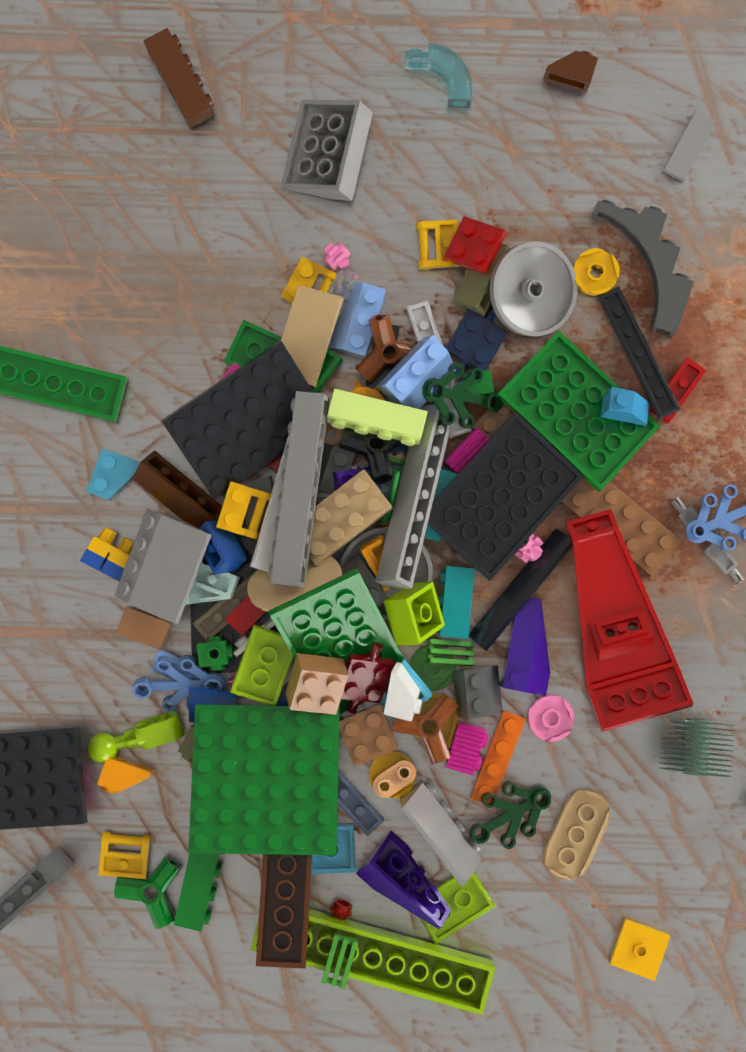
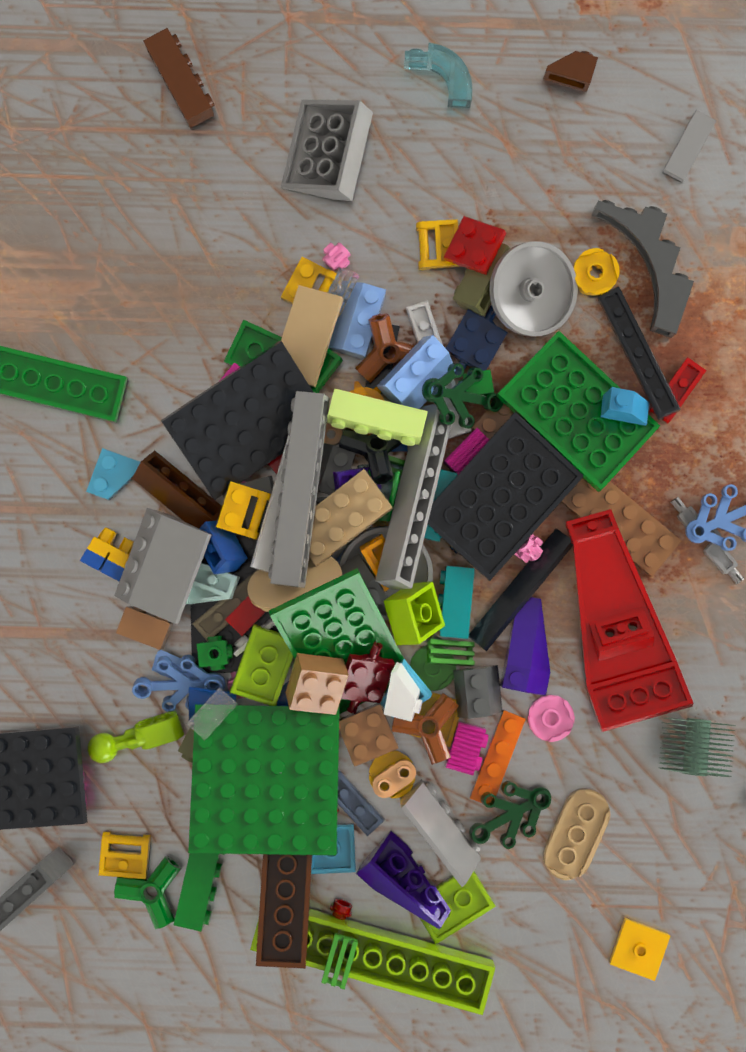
(121, 774): light orange slope -> none
(212, 714): none -> clear plate

